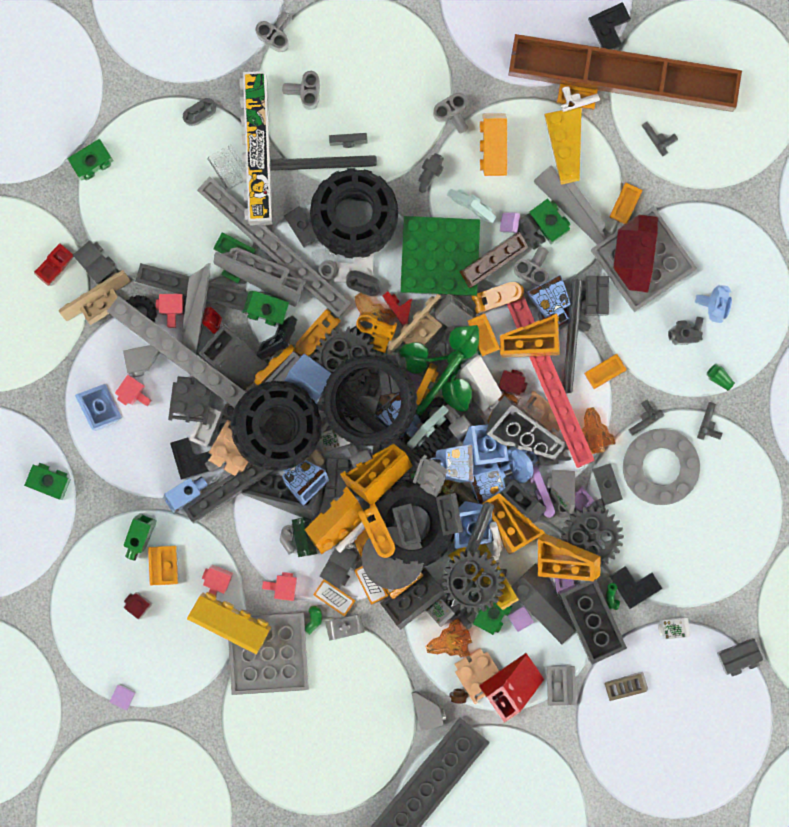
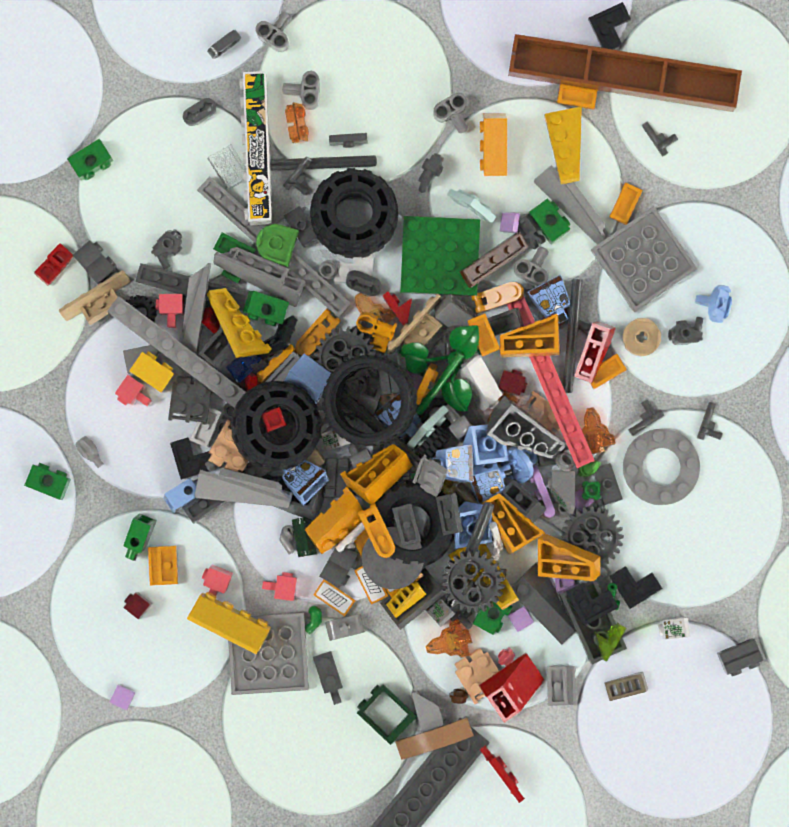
(89, 451): none -> light grey piece
(98, 407): light blue slope -> none
(152, 371): none -> yellow brick
(167, 244): none -> dark grey piece
(224, 44): none -> dark grey beam
(236, 326): none -> yellow wing
(241, 367): none -> clear blue plate
(241, 488): none -> light grey wedge
(251, 381): none -> red tile
(273, 419): none -> red tile
(277, 243): none -> bright green tile
(296, 114): none -> clear orange hinge
(298, 177): none -> dark grey hose
(328, 675): none -> dark grey plate
(405, 722): none -> dark green window
(410, 595): none -> yellow slope
(434, 738): none -> medium nougat slope
(506, 321): none -> dark grey plate
(506, 656): none -> coral plate
(508, 778): none -> red plate
(565, 461): none -> light grey plate
(576, 99): white hose -> none
(589, 469): none -> bright green tile
(590, 608): none -> black plate
(594, 351): none -> slope
(595, 486): none -> green plate
(596, 296): dark grey brick -> none
(607, 646): none -> clear neon green slope
(635, 328): none -> tan plate
(636, 252): dark red wedge -> none
(720, 377): green cone -> none

